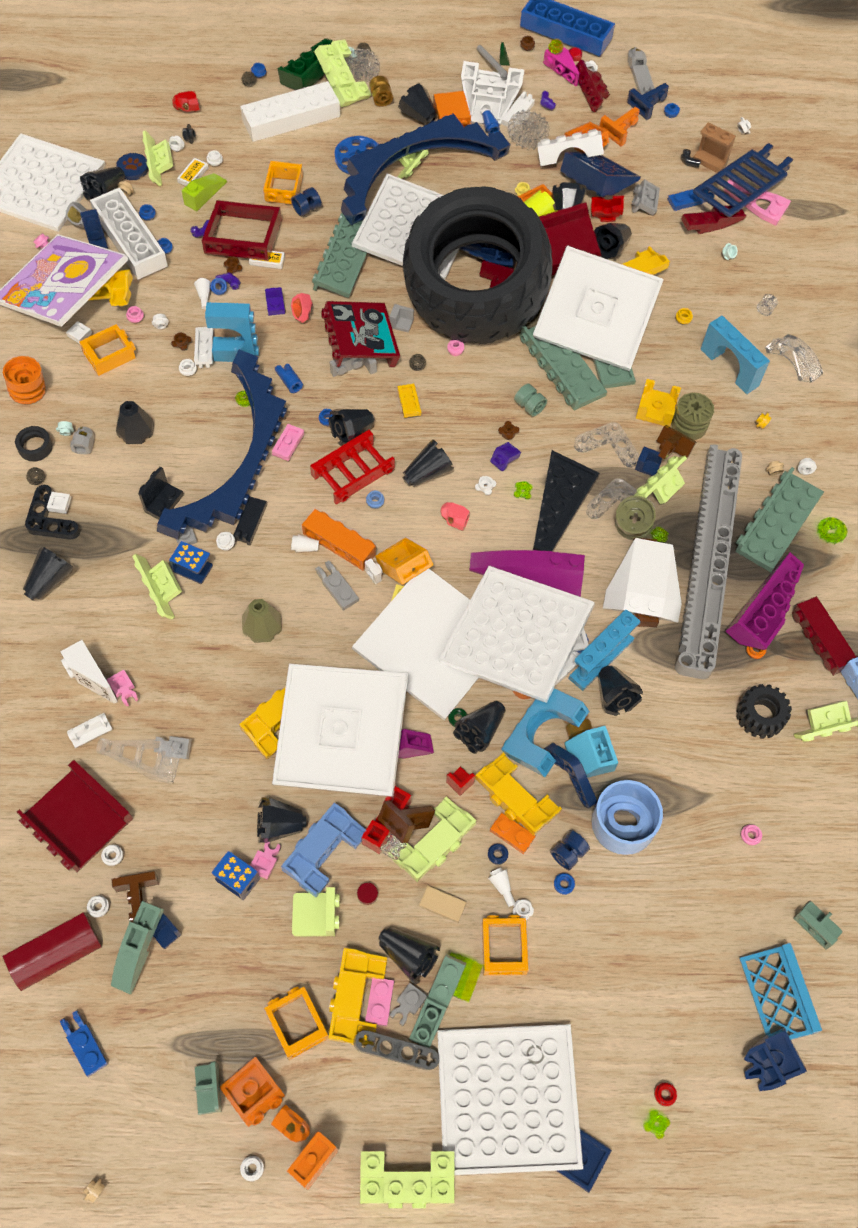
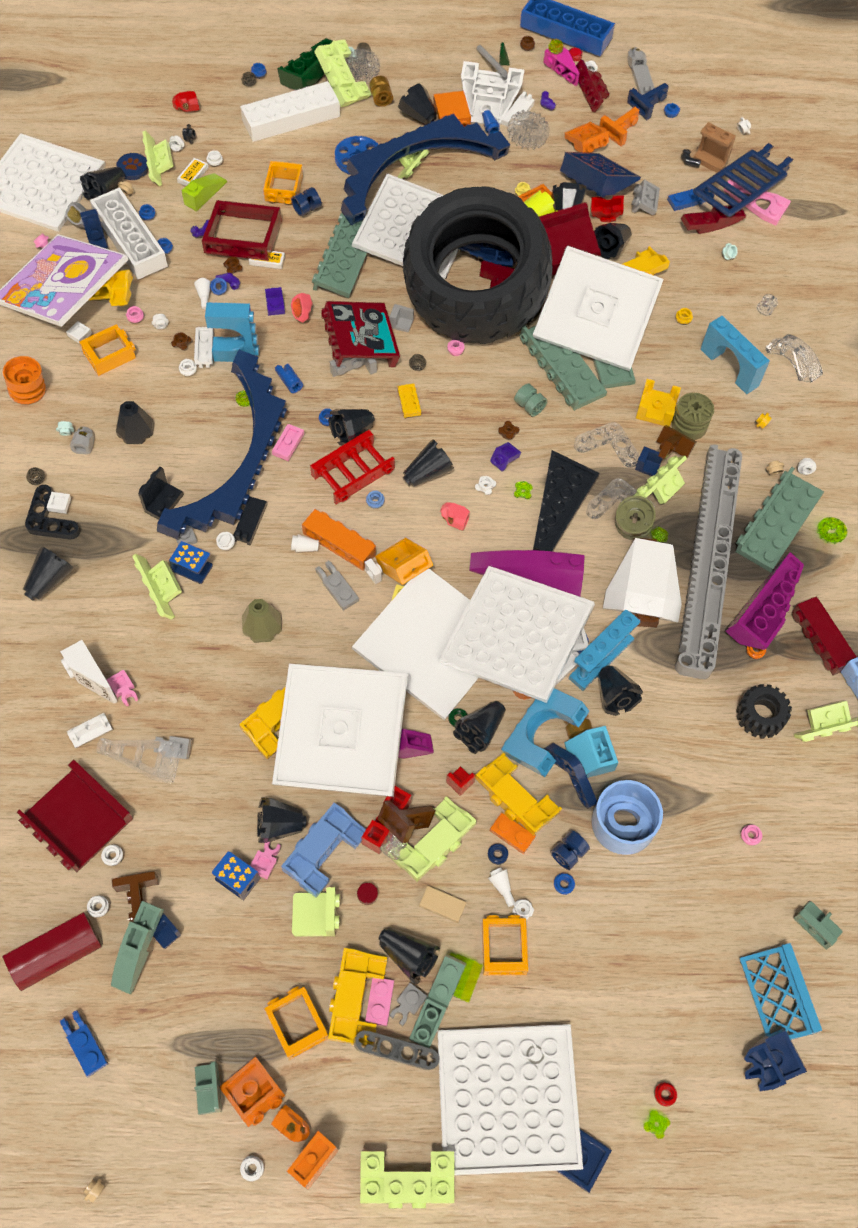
(32, 432): black tyre -> none
(589, 142): white arch -> none

